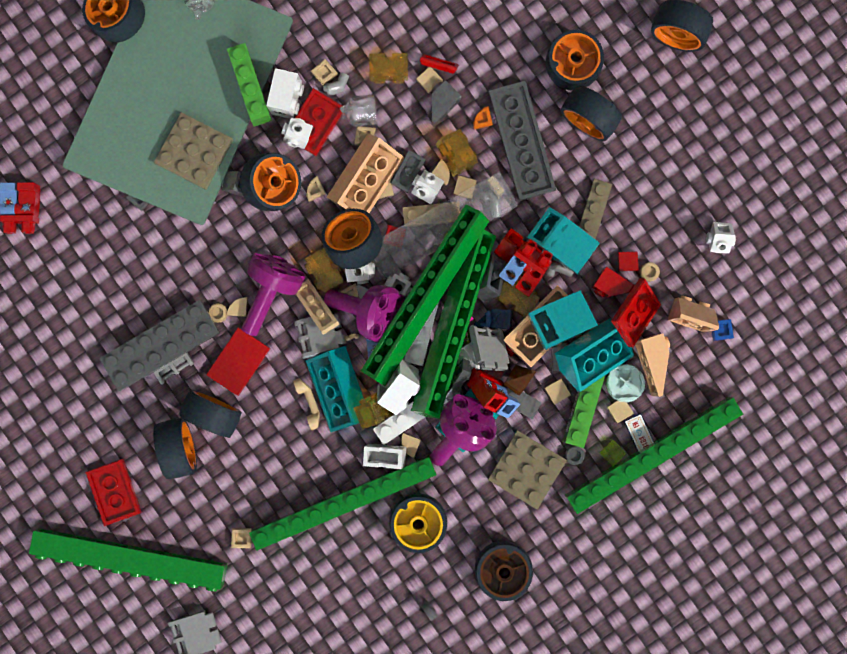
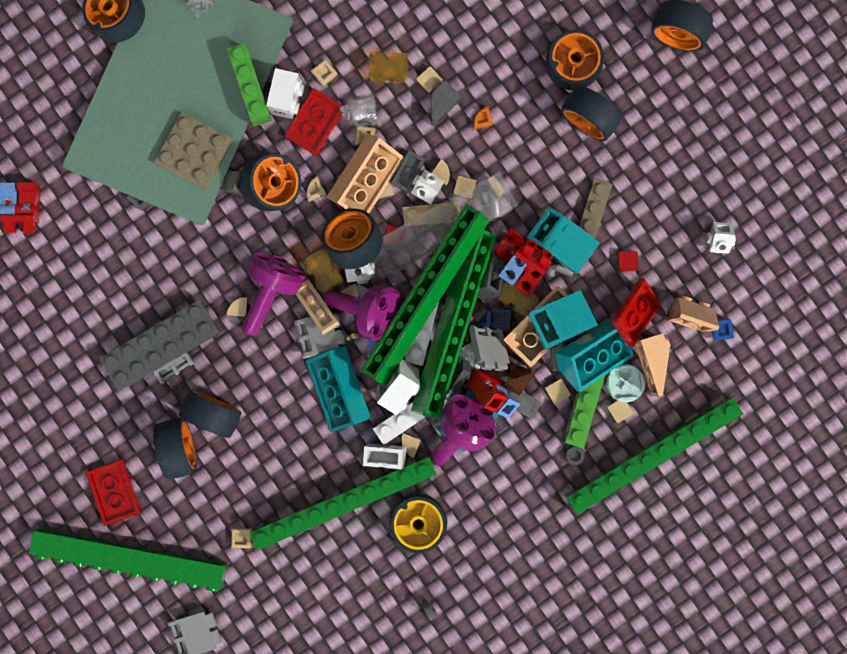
(218, 312): tan tile -> none
(238, 361): red tile -> none
(296, 133): white brick -> none
(314, 418): tan bar -> none
(338, 86): light grey arm -> none
(370, 412): clear yellow brick -> none
(402, 280): white brick -> none
(438, 63): red tile -> none
(458, 152): clear yellow brick -> none
(501, 555): reddish brown wheel -> none
(522, 140): dark grey plate -> none
(527, 469): dark tan plate -> none
(611, 284): red slope -> none
(612, 453): clear neon green tile -> none
(638, 431): white tile -> none
(649, 271): tan tile -> none

